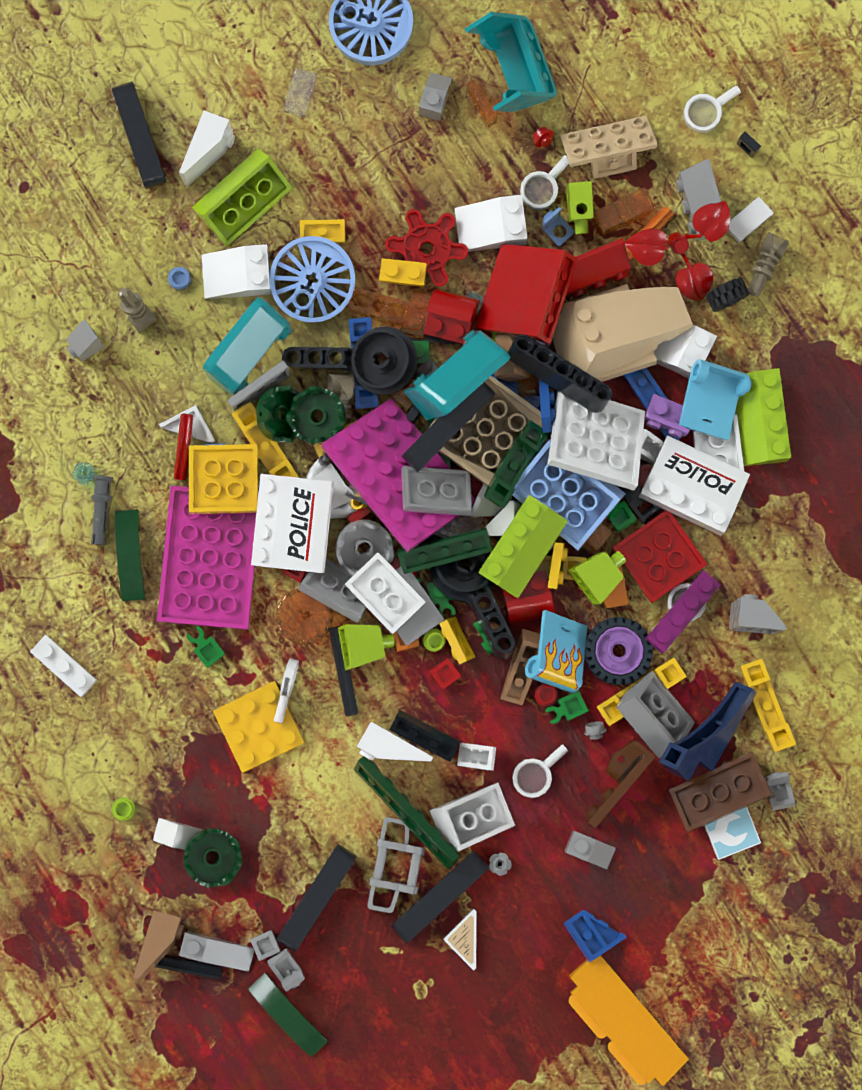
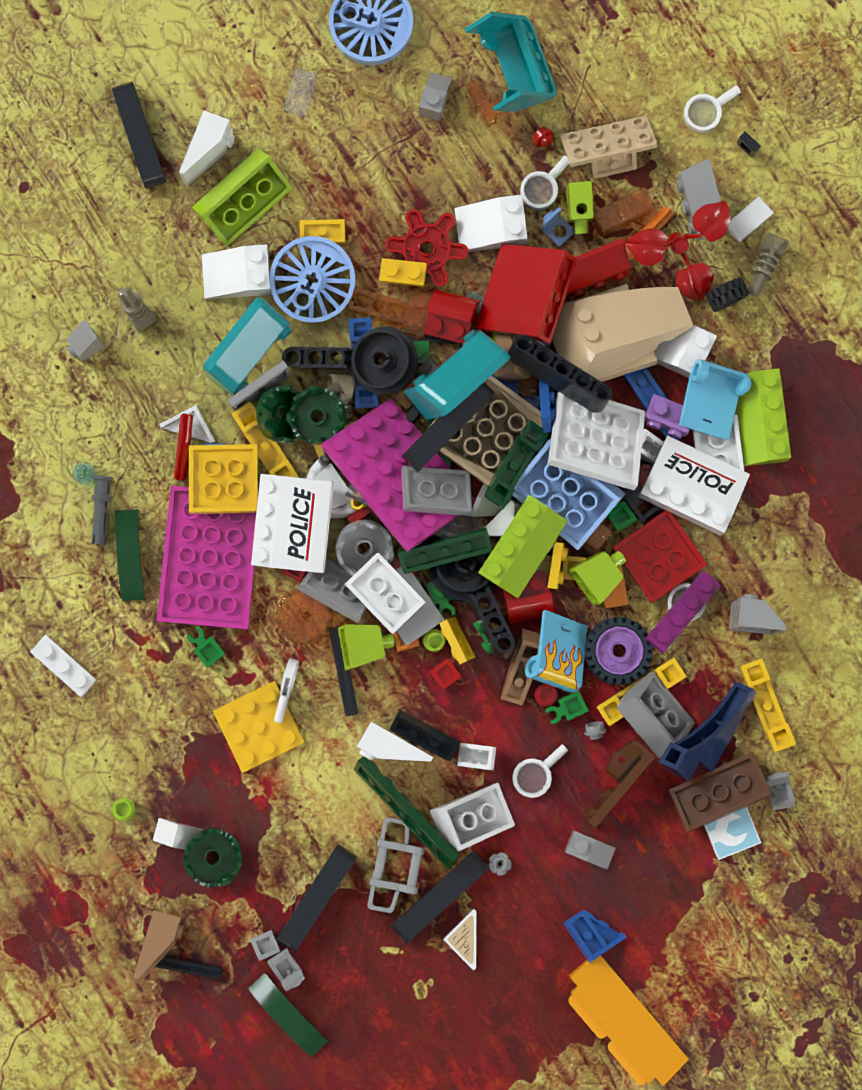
(179, 278): medium blue tile -> none
(216, 951): light grey slope -> none

